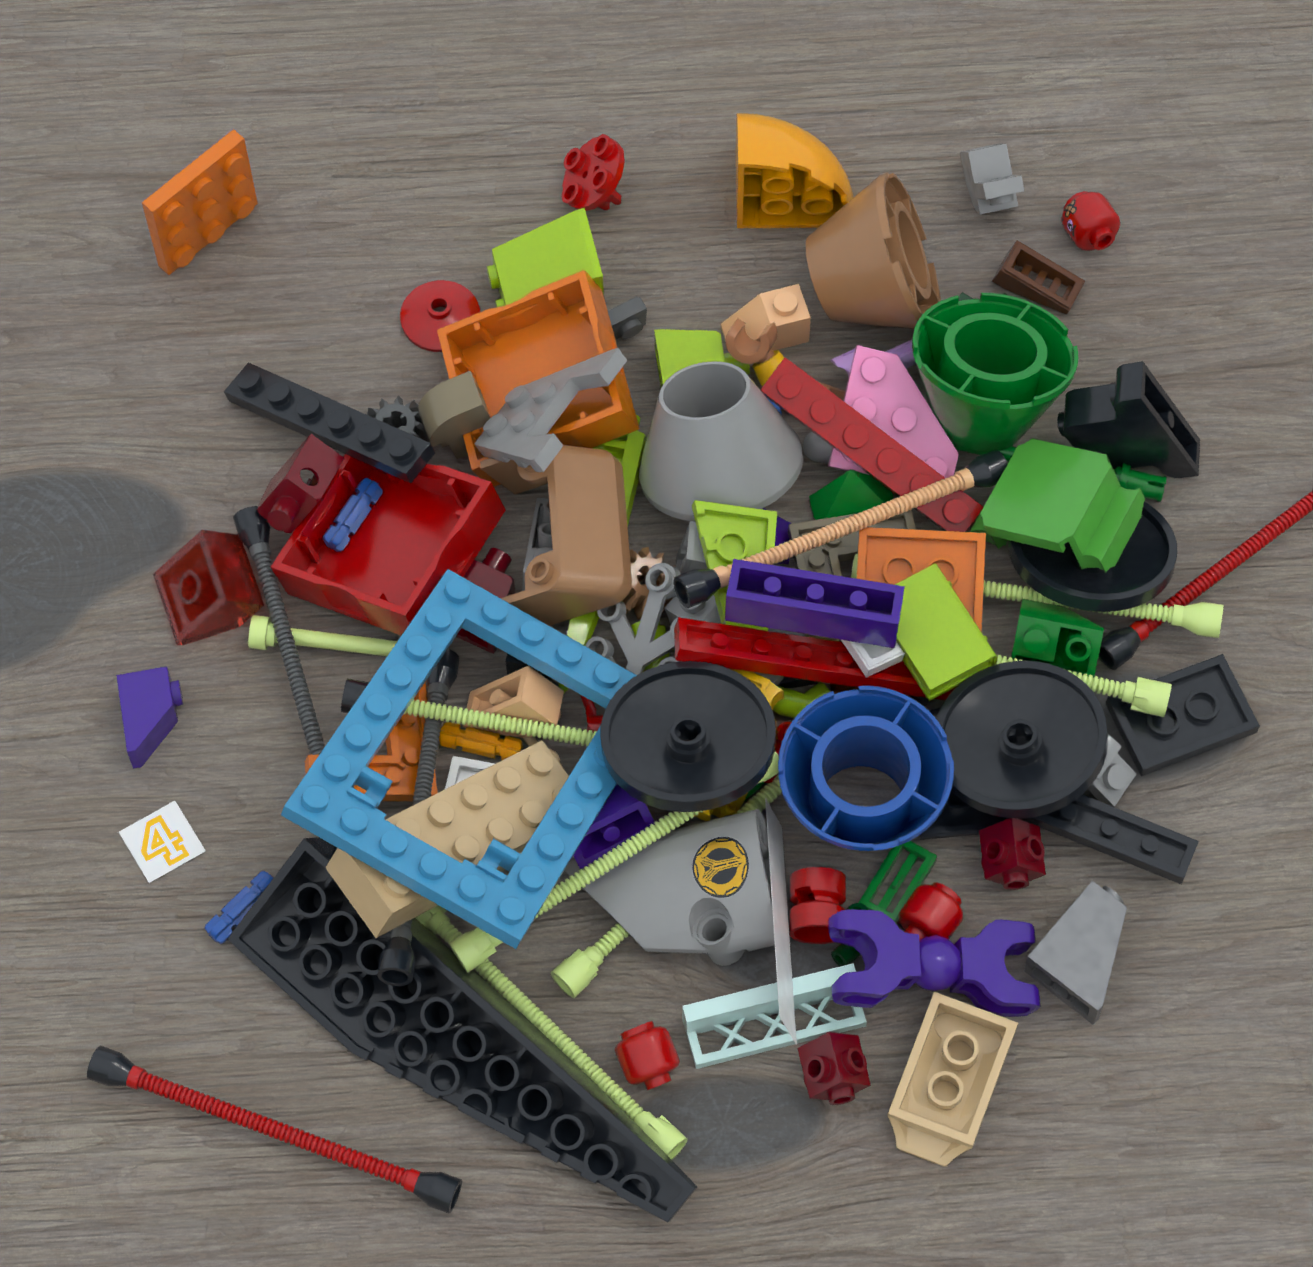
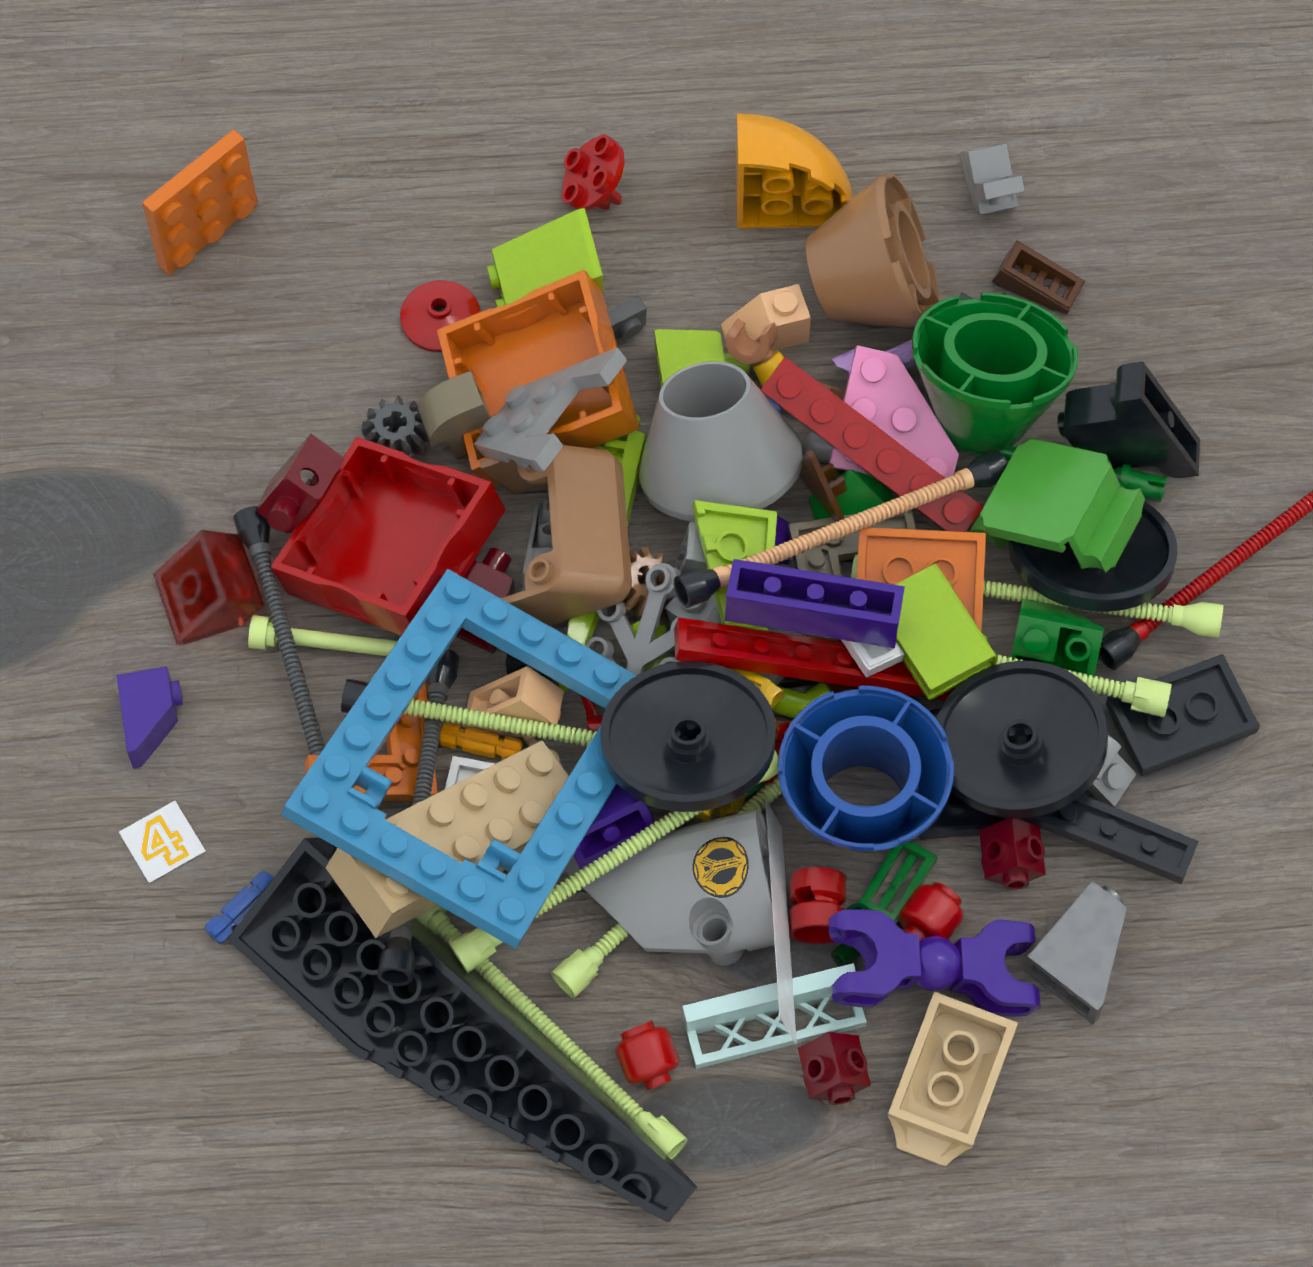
(330, 422): black plate -> none
(352, 514): blue axle -> none
(433, 1188): red hose -> none
(817, 479): none -> reddish brown piece
(1090, 221): red head -> none

